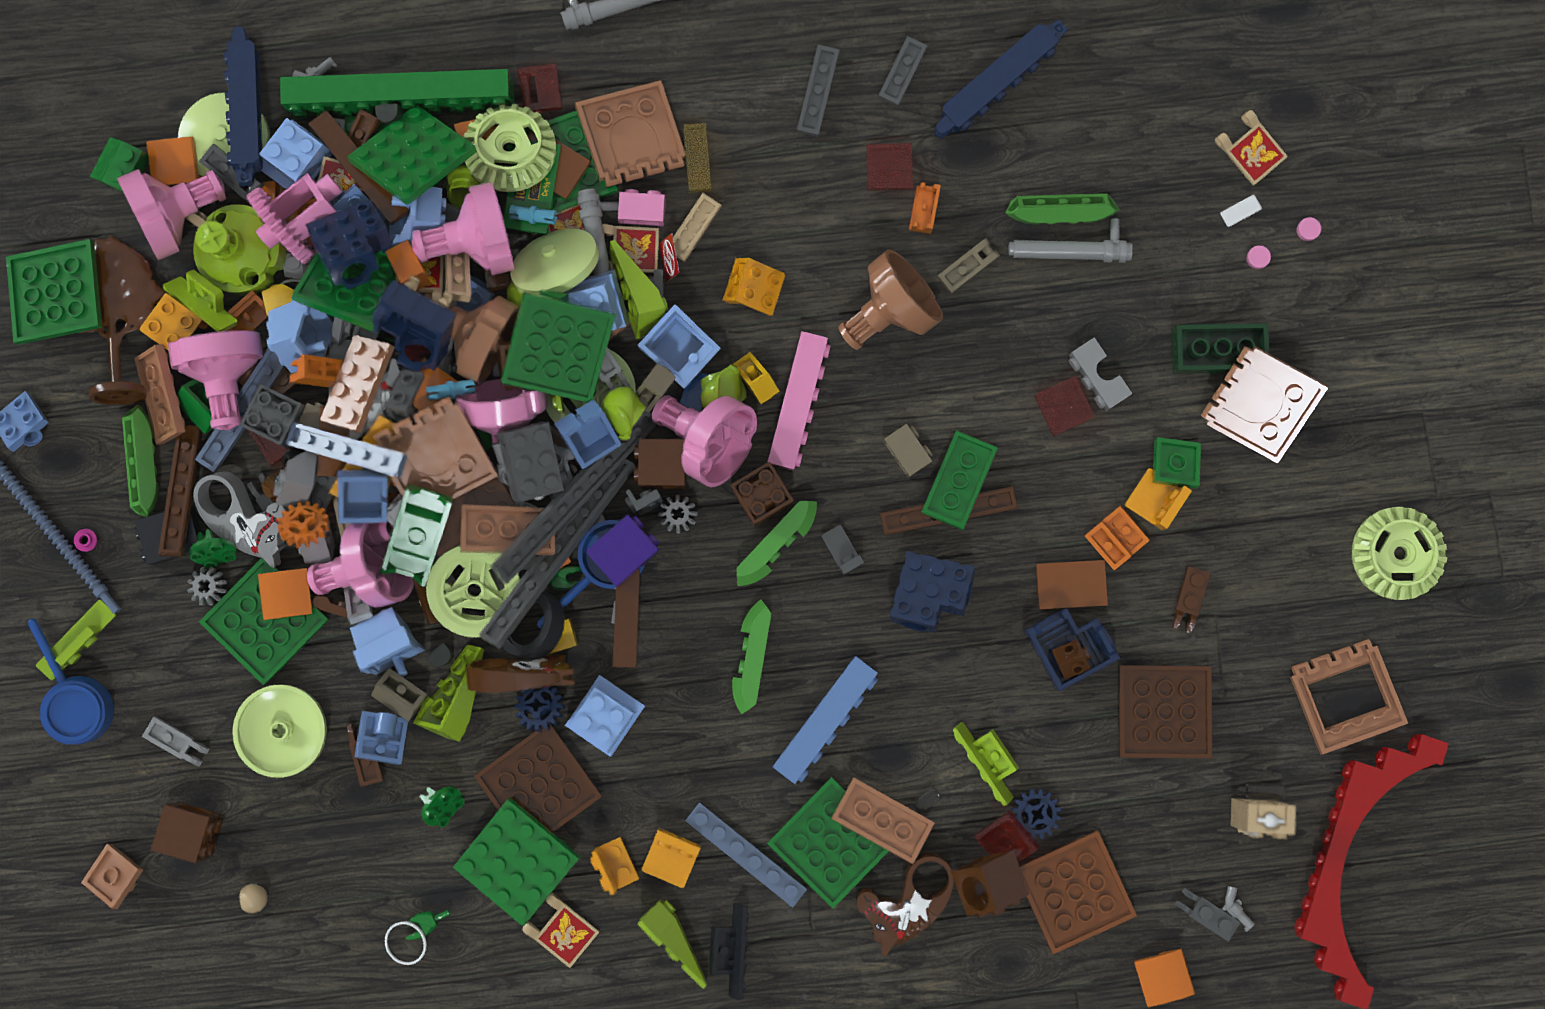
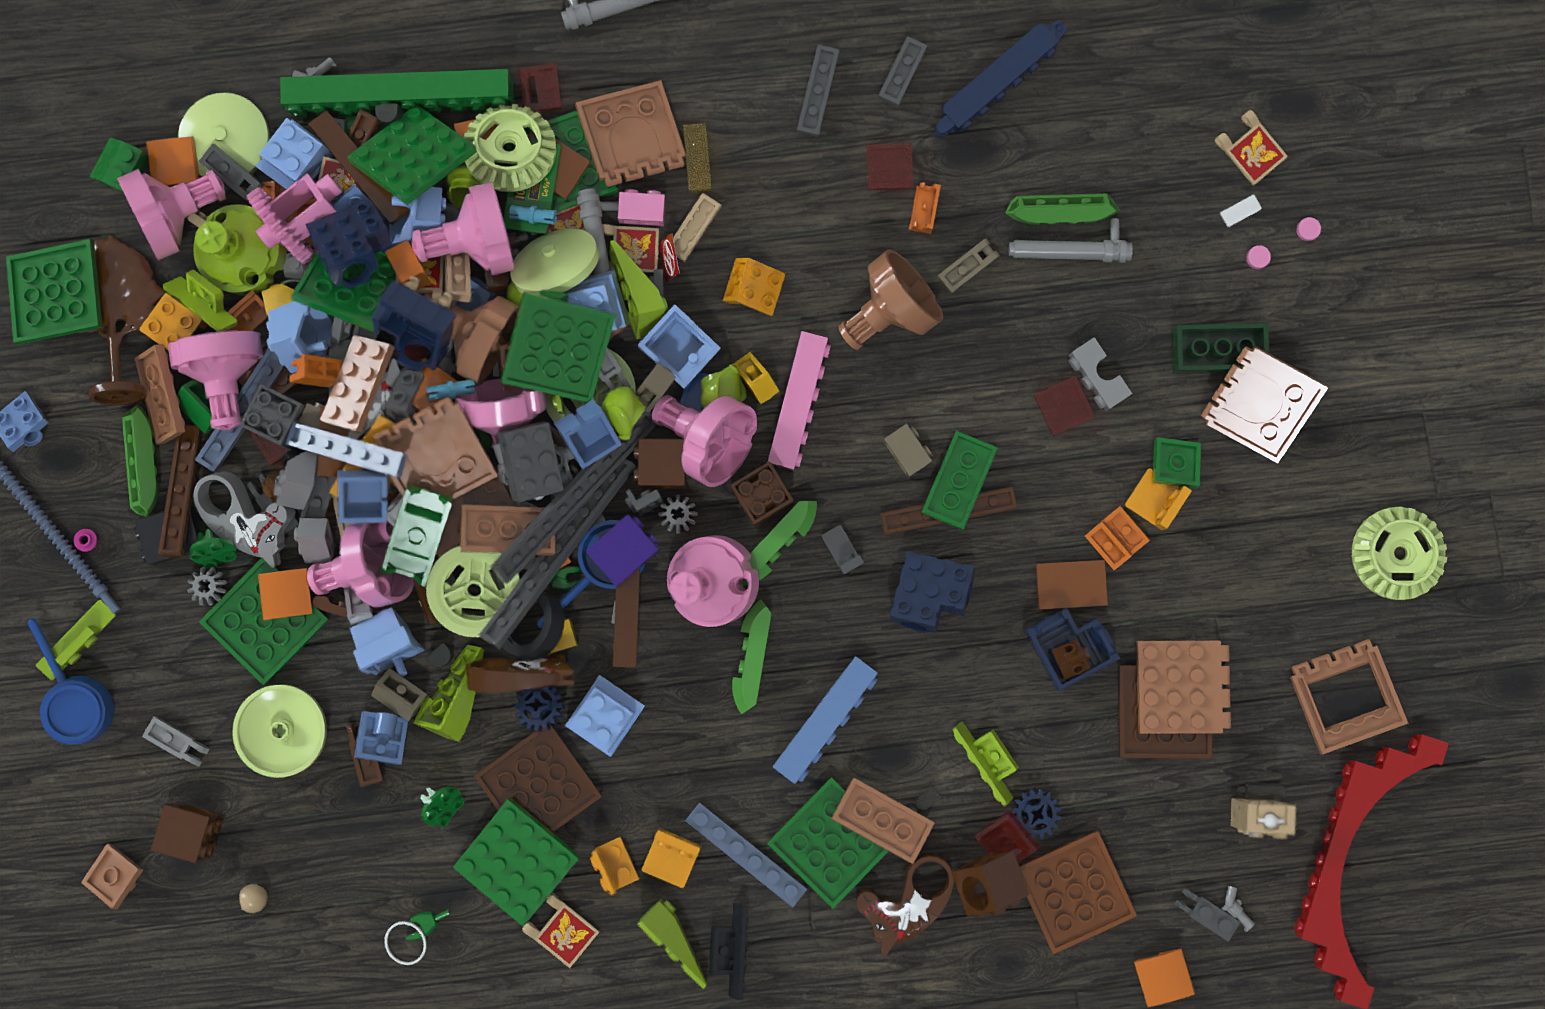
(244, 107): dark blue hinge -> none
(303, 524): orange gear -> none
(708, 580): none -> bright pink piece
(1182, 687): none -> nougat hinge
(1190, 597): reddish brown hinge -> none

